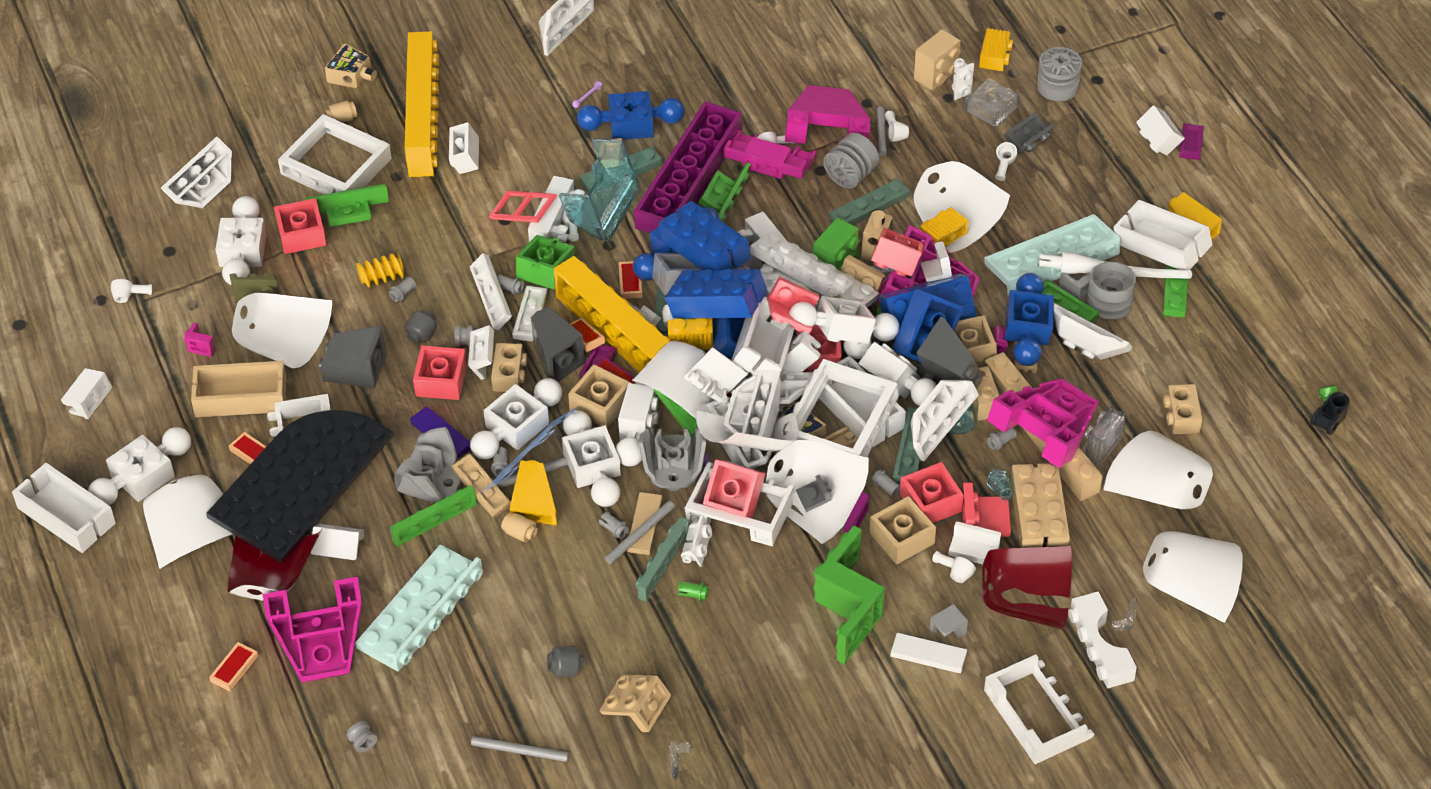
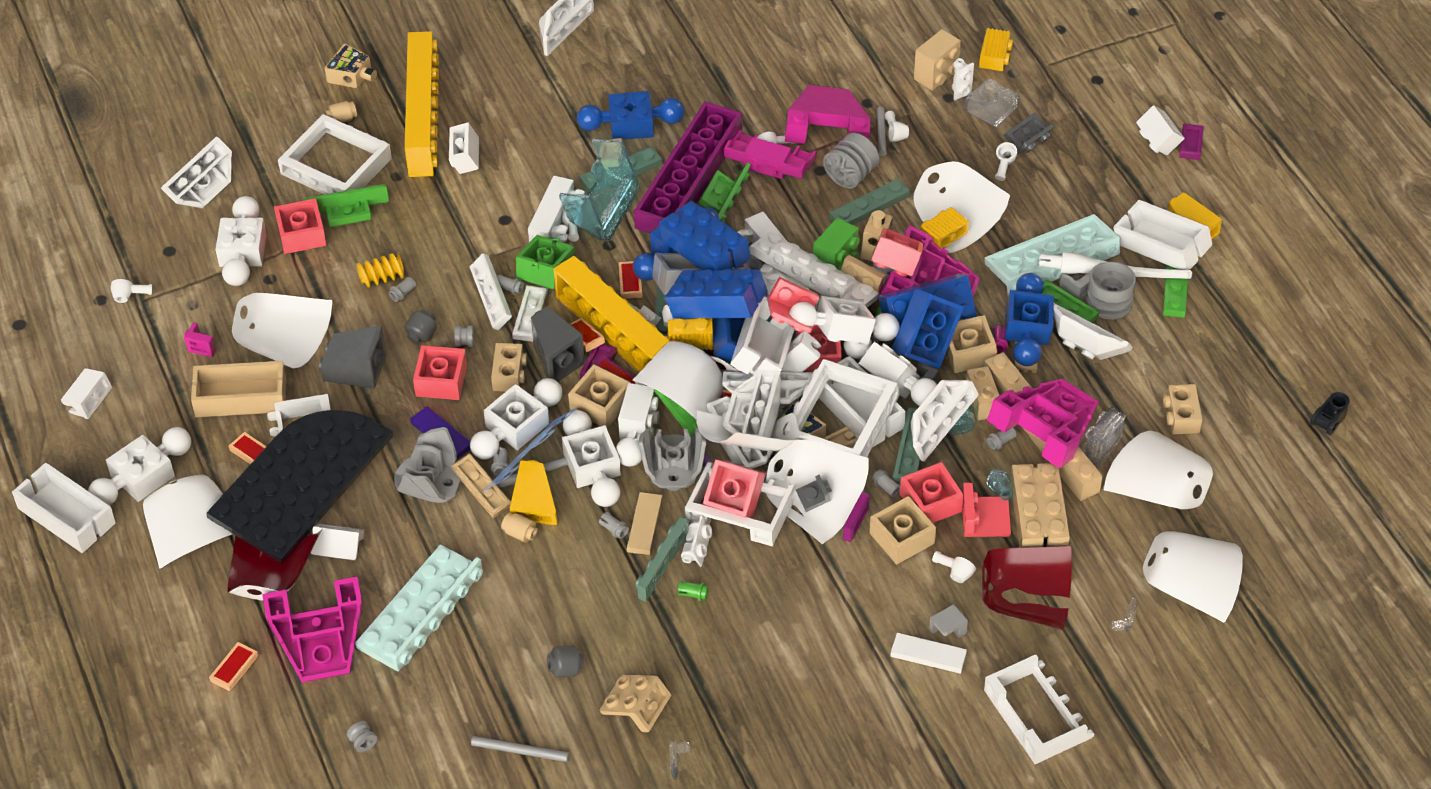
(252, 284): olive wing -> none
(433, 515): bright green plate -> none
(481, 350): white panel -> none
(517, 215): coral window -> none
(597, 86): lavender hinge -> none
(639, 532): light grey bar -> none
(715, 375): white hinge -> none
(848, 594): bright green bracket -> none
(939, 267): white panel -> none
(946, 355): dark grey slope -> none
(973, 542): white panel -> none
(1059, 73): light grey wheel -> none
(1112, 663): white arch -> none
(1325, 392): bright green plate -> none

